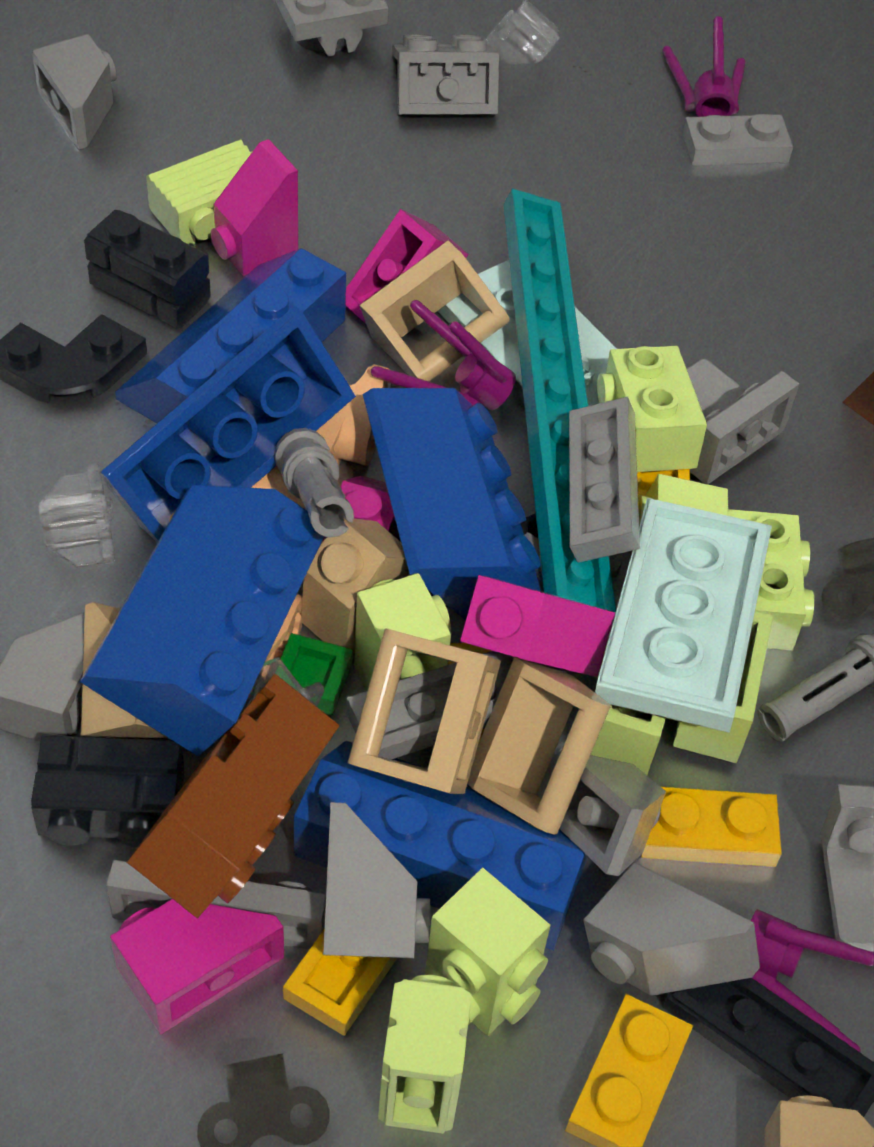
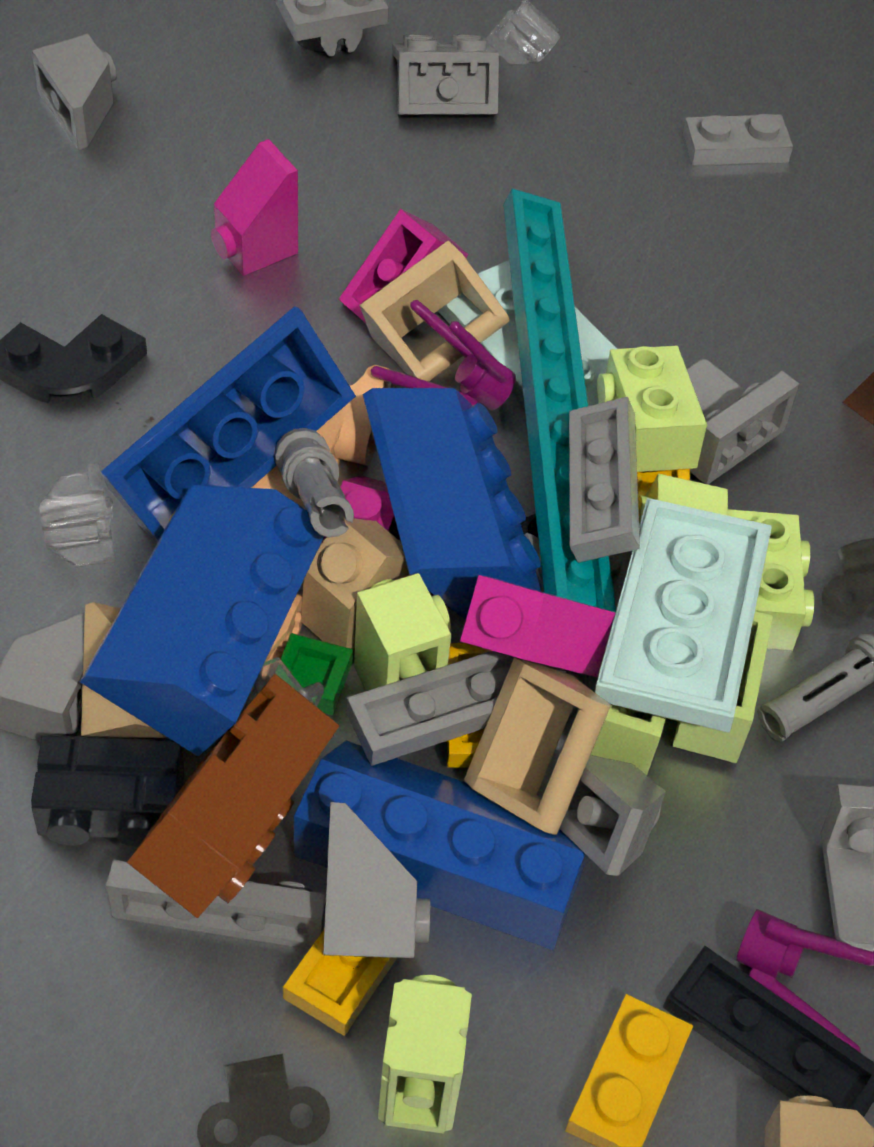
(148, 268): black brick -> none
(186, 192): yellowish green brick -> none
(190, 962): dark pink slope -> none
(234, 324): blue slope -> none
(460, 721): tan tile -> none
(491, 948): yellowish green brick -> none
(667, 936): light grey slope -> none
(714, 90): magenta plant -> none
(716, 828): yellow plate -> none

